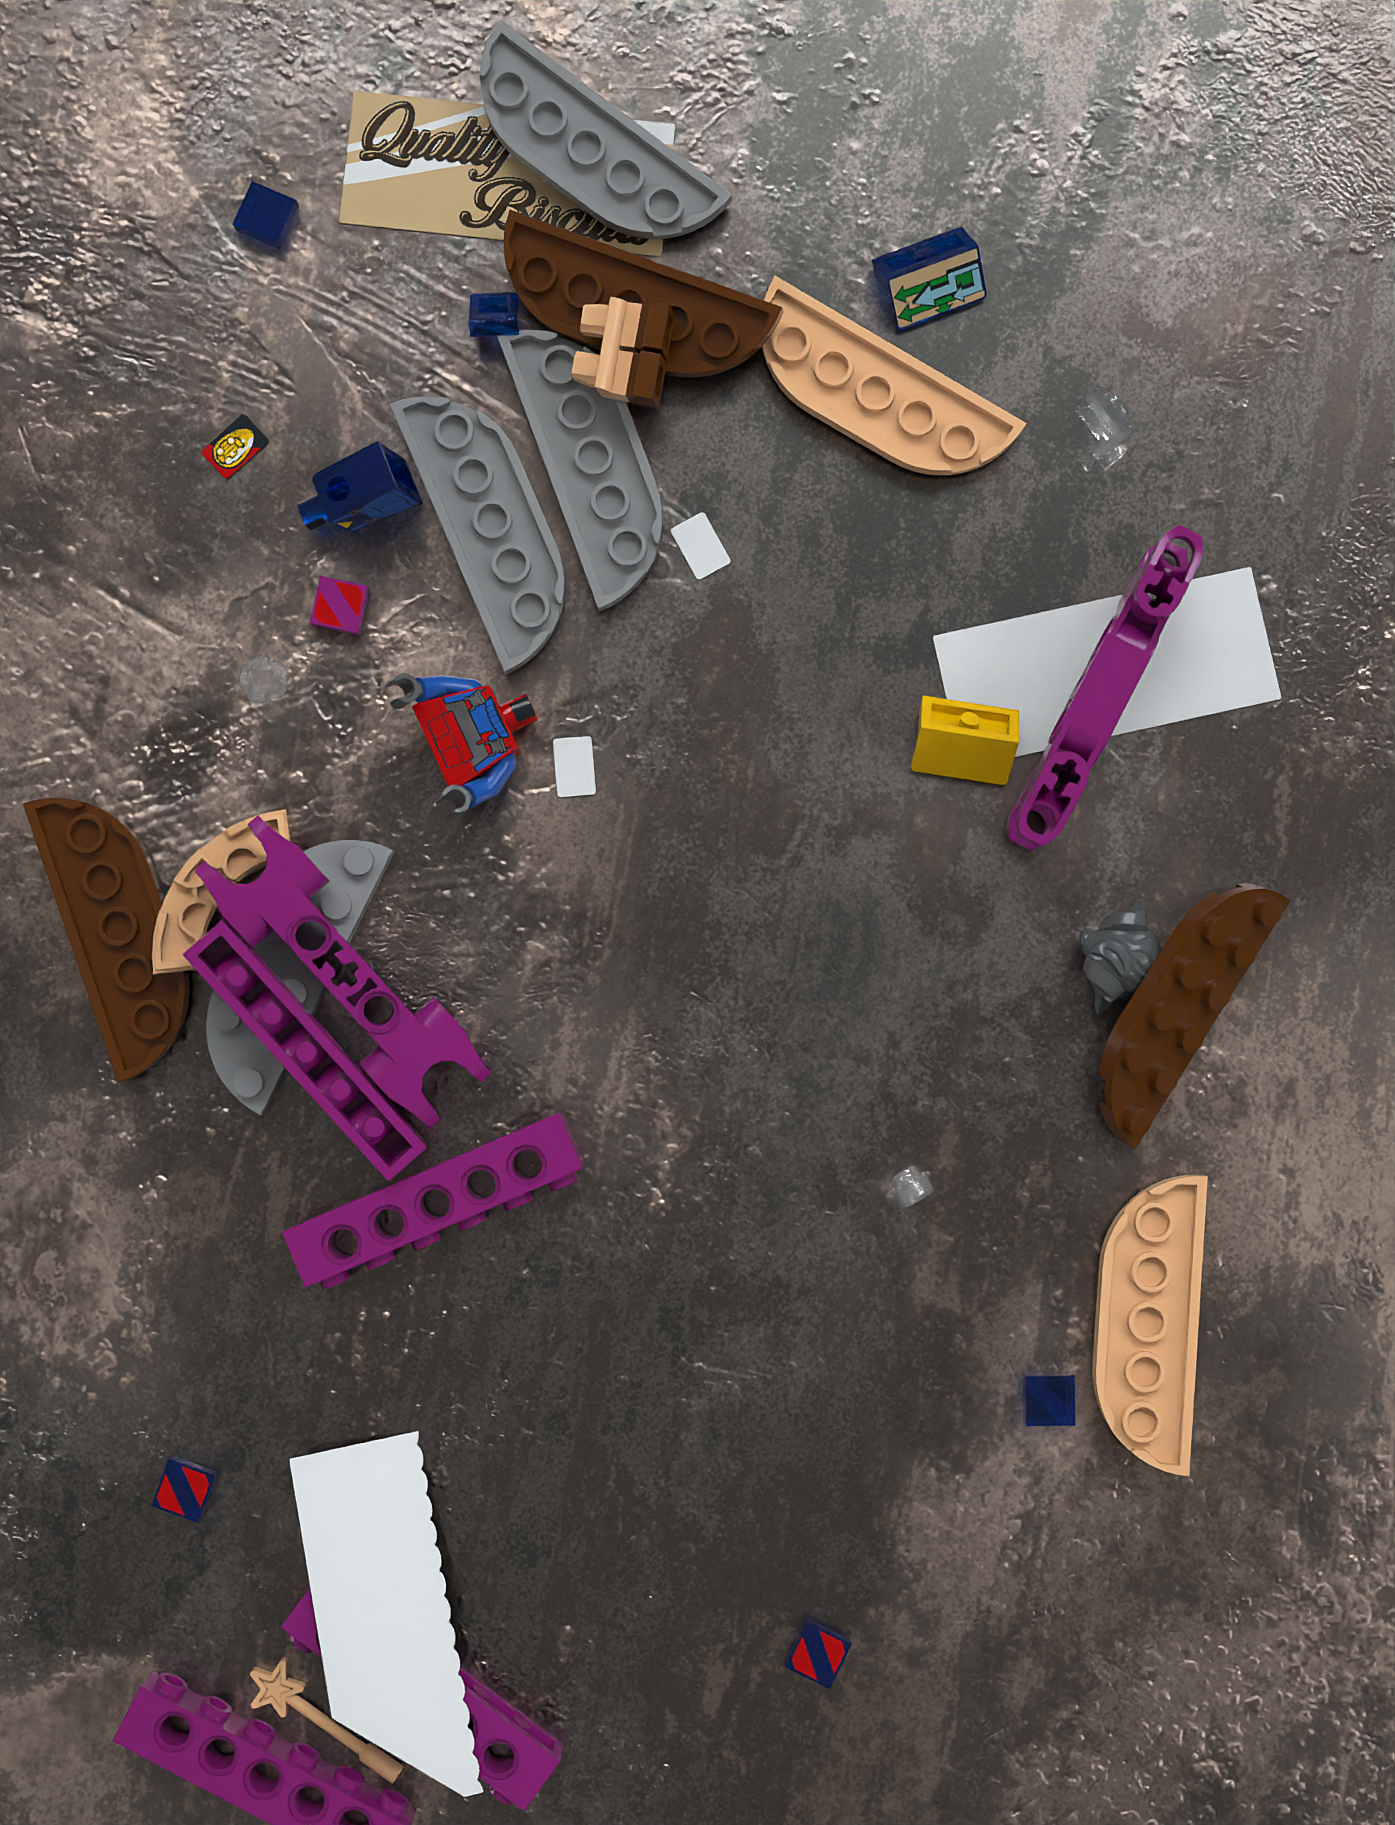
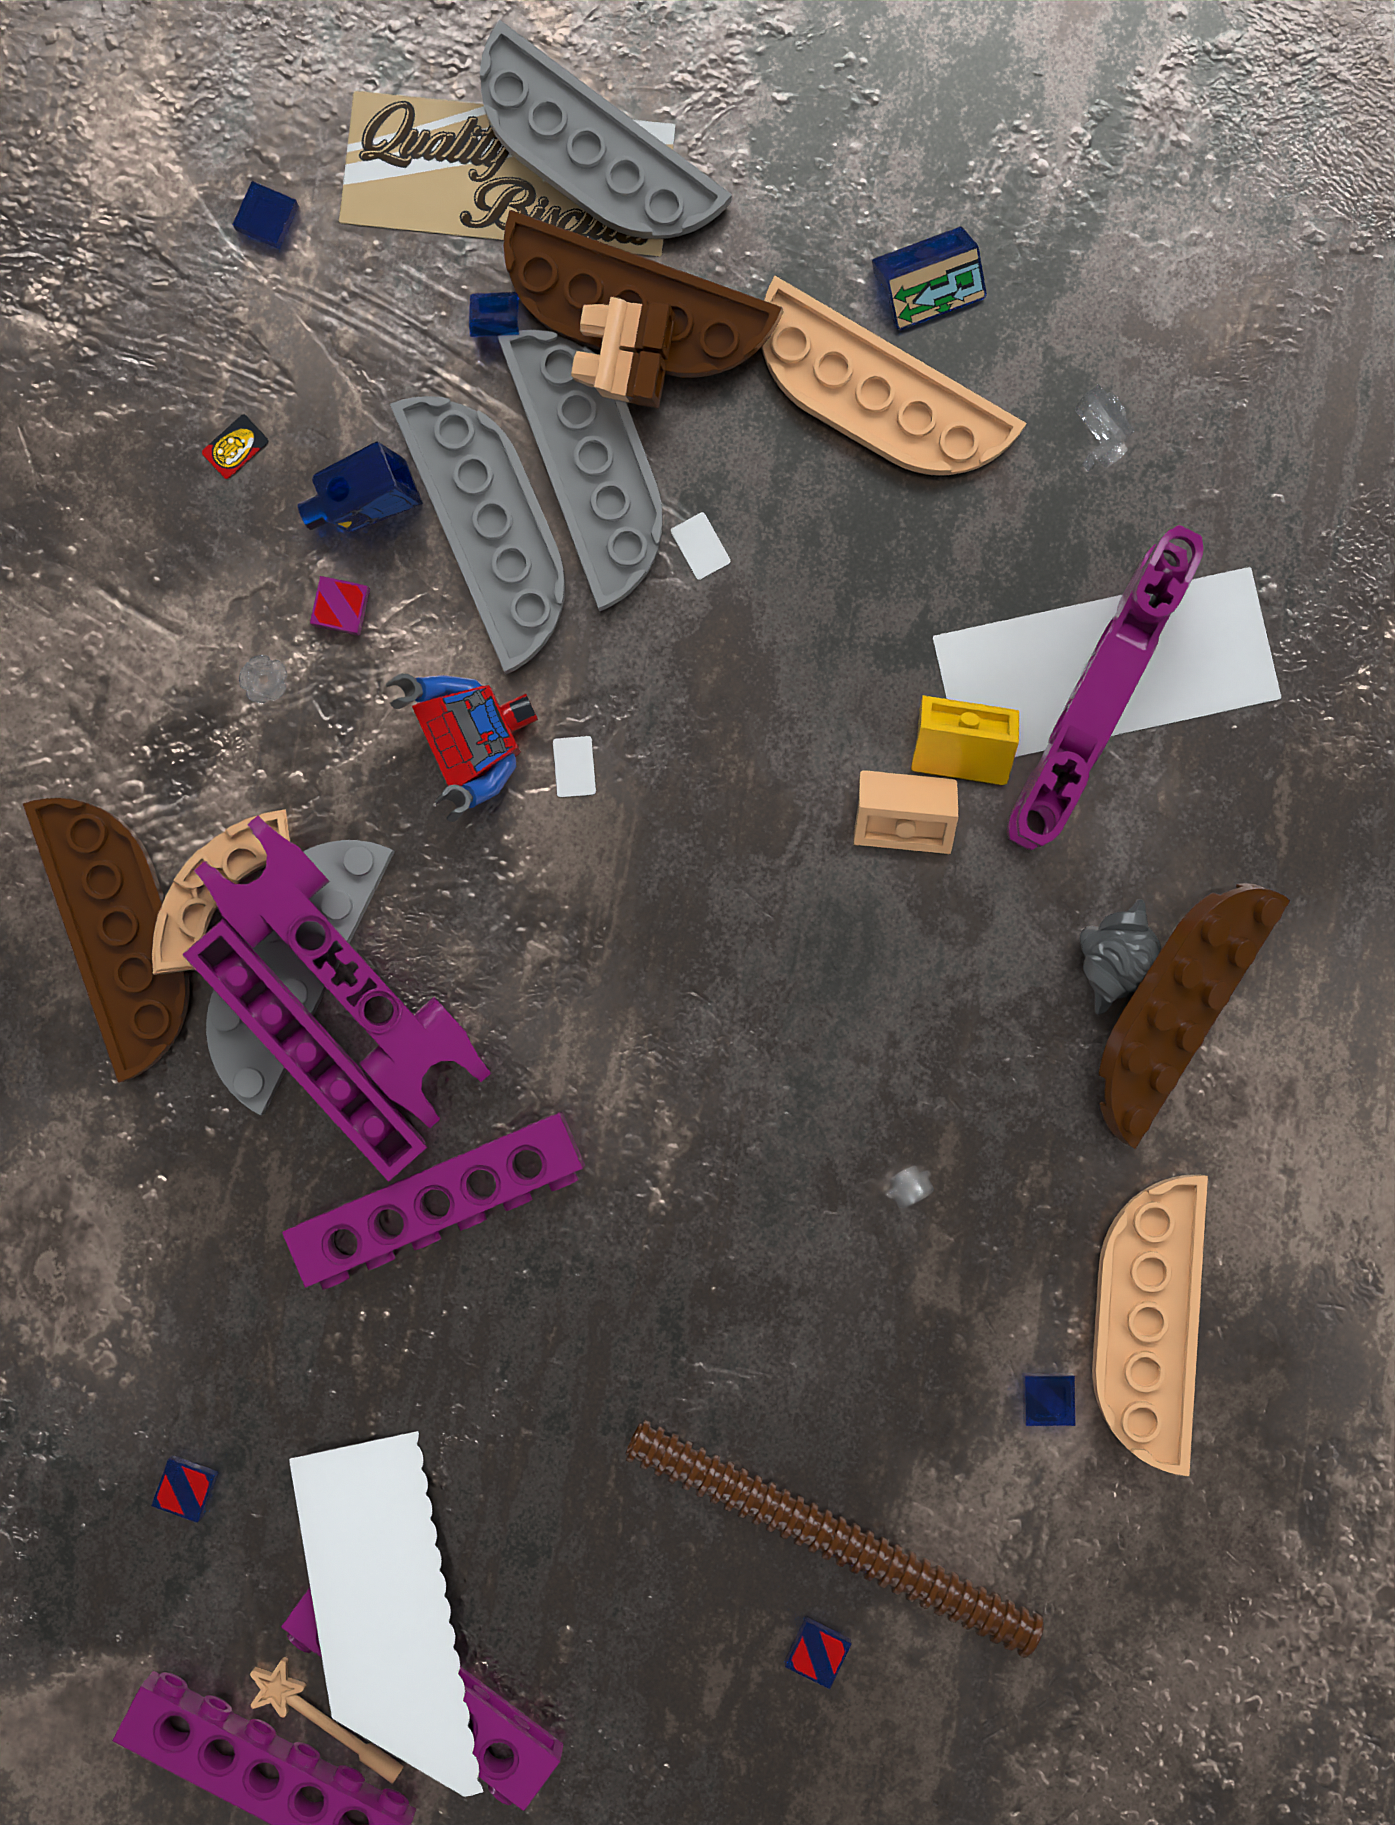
(837, 1539): none -> reddish brown piece
(906, 812): none -> light nougat panel

